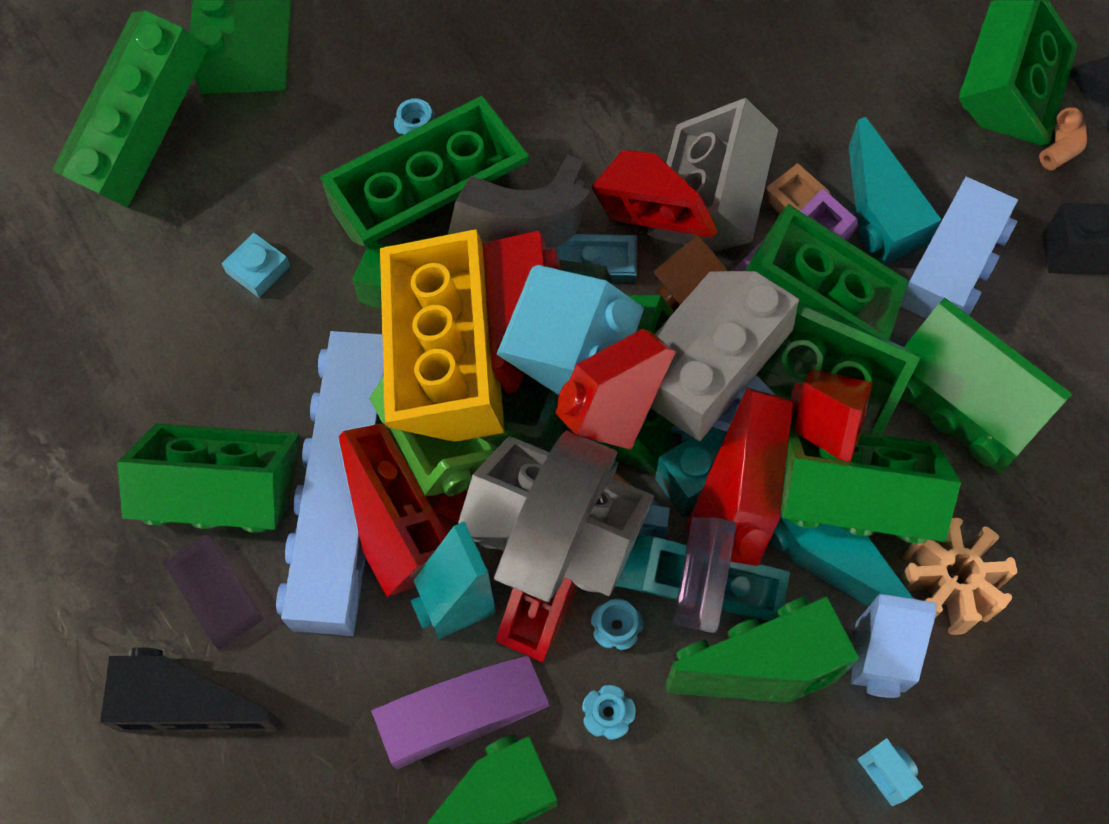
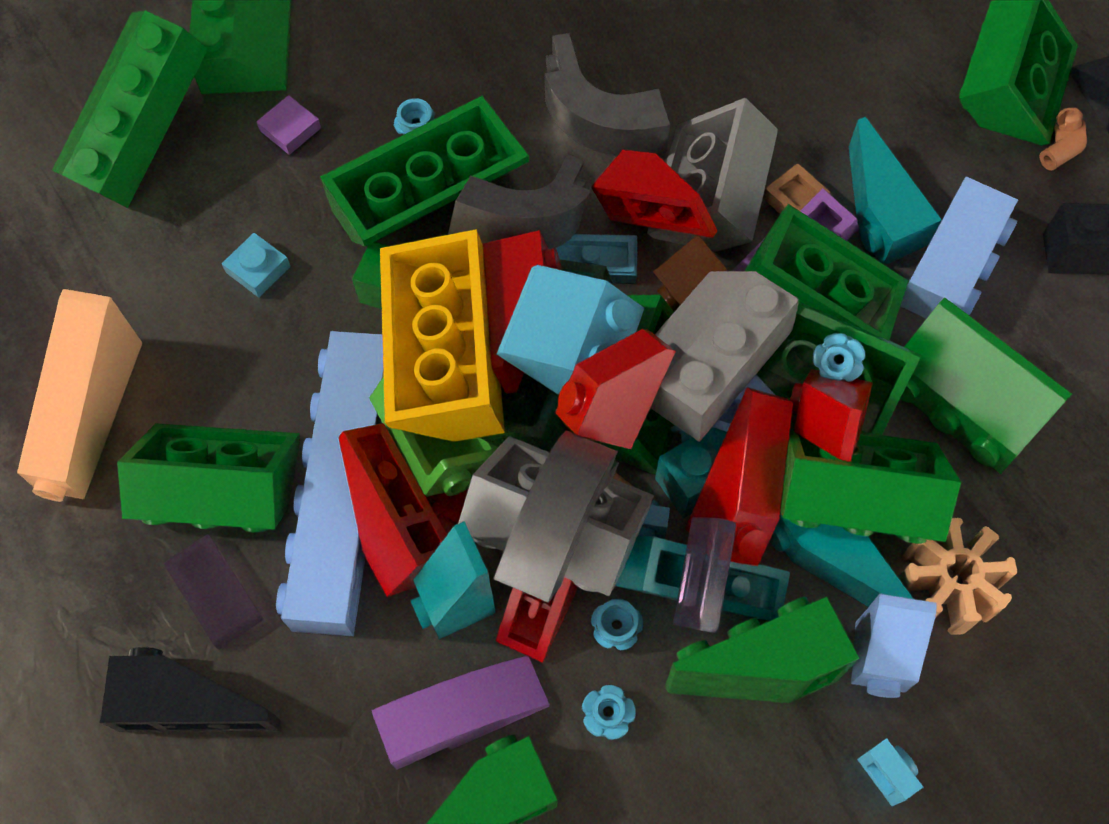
(77, 394): none -> light nougat slope
(288, 125): none -> medium lavender tile
(601, 118): none -> flat silver arch
(842, 345): none -> medium azure plate

